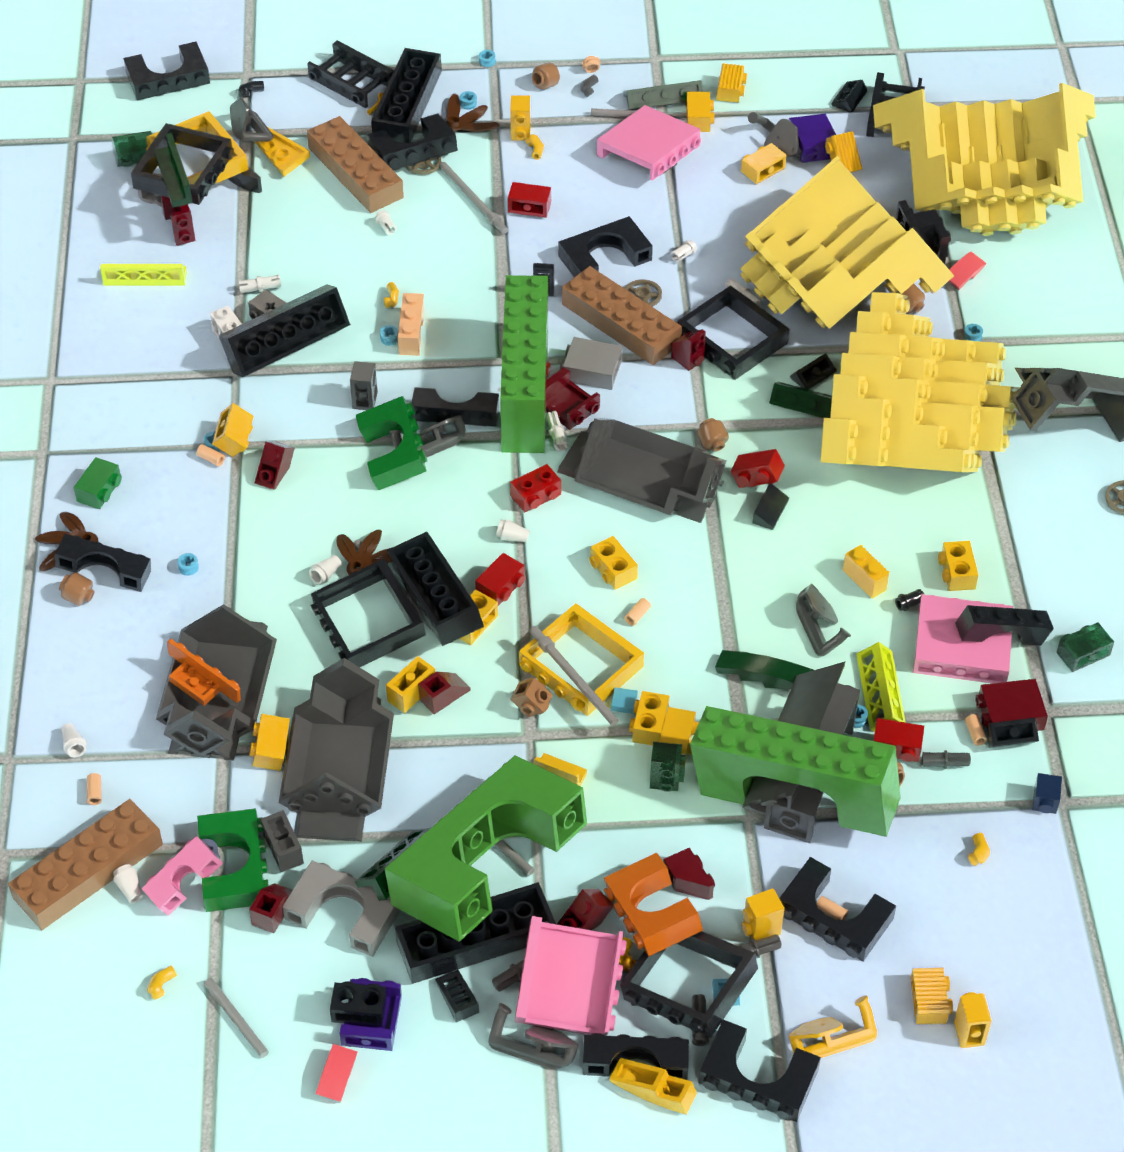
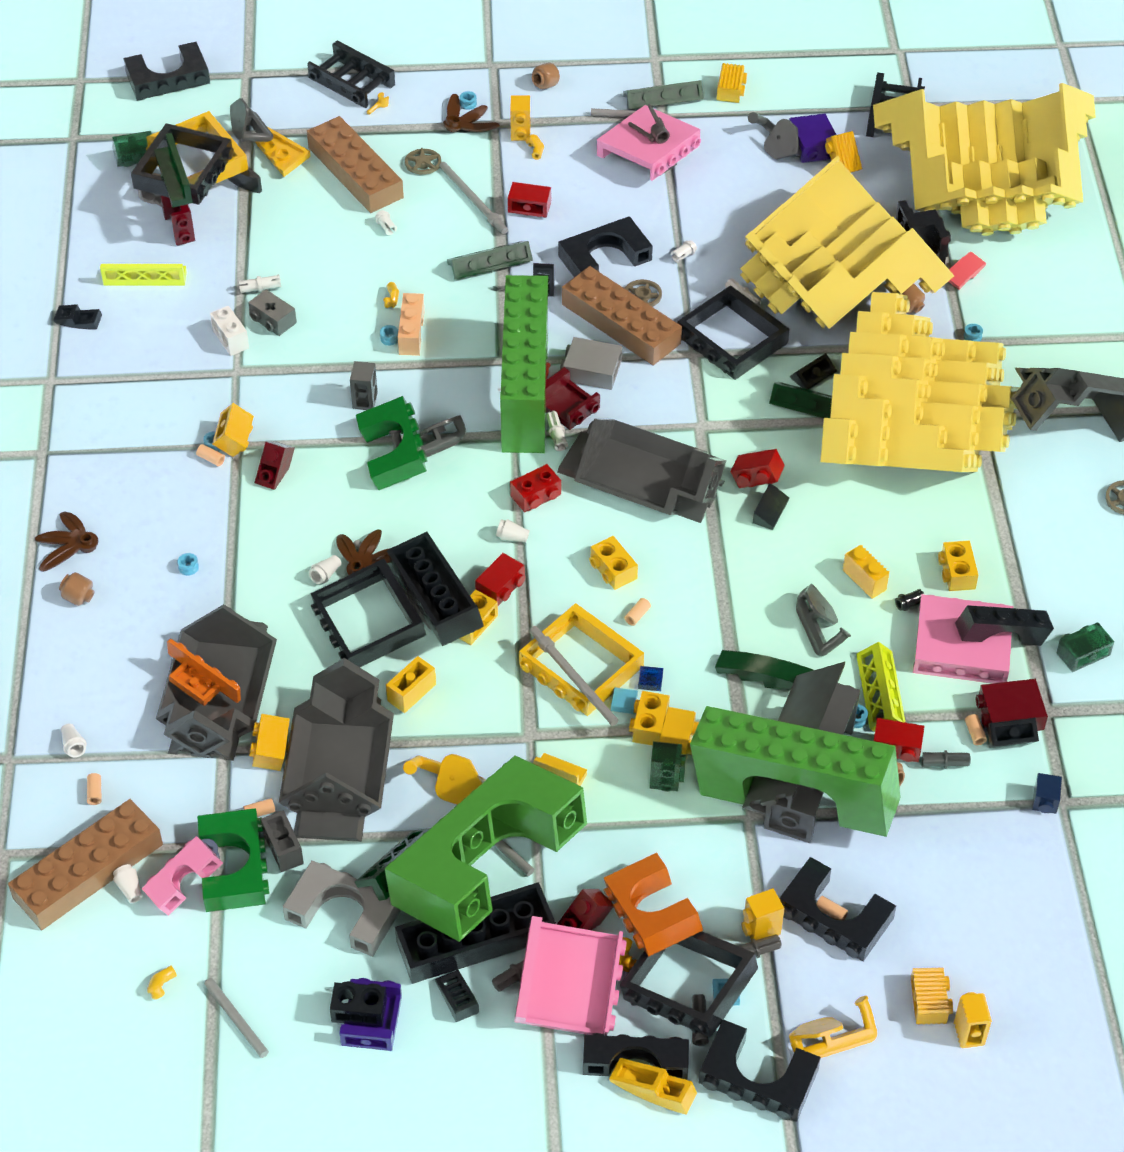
(73, 317): none -> black slope
(78, 553): black arch -> none
(97, 483): green brick -> none
(250, 86): black arm -> none
(262, 807): none -> light nougat piece
(267, 907): dark red slope -> none
(284, 330): black brick -> none
(336, 1072): coral slope -> none
(407, 94): black brick -> none
(437, 142): black arch -> none
(441, 690): slope -> none
(455, 775): none -> yellow piece
(480, 410): black arch -> none
(487, 54): medium azure bush -> none
(490, 259): none -> fence
(529, 1052): dark grey piece -> none
(531, 697): medium nougat brick -> none
(586, 85): dark grey arm -> none
(591, 64): light nougat plate -> none
(650, 678): none -> clear blue tile
(658, 130): none -> dark grey plant
(688, 874): dark red slope -> none
(689, 349): dark red slope -> none
(699, 110): yellow brick -> none
(713, 434): medium nougat head -> none
(763, 163): yellow brick -> none
(850, 95): black slope -> none
(981, 851): yellow arm -> none

